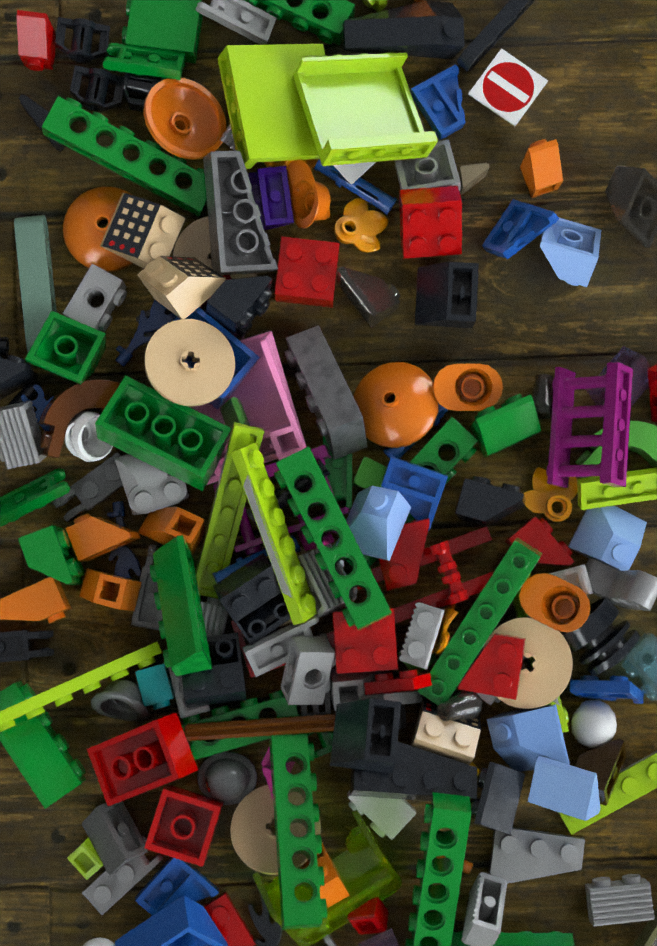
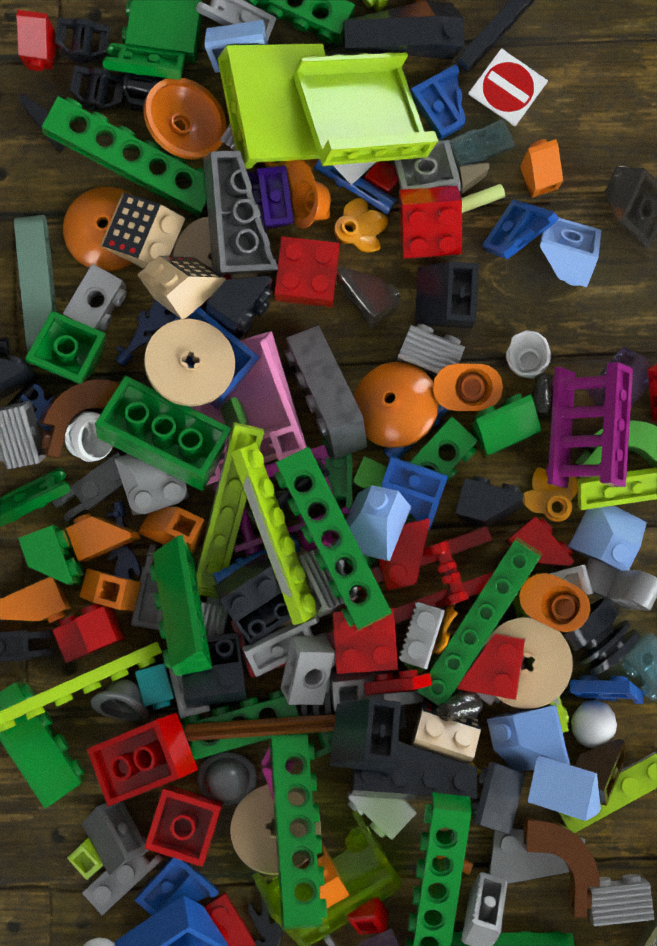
(88, 633): none -> red brick
(235, 34): none -> light blue slope
(383, 176): none -> red slope
(428, 350): none -> light grey brick
(482, 144): none -> clear light blue slope
(482, 197): none -> yellowish green piece
(528, 354): none -> white hair
(552, 837): none -> reddish brown arch

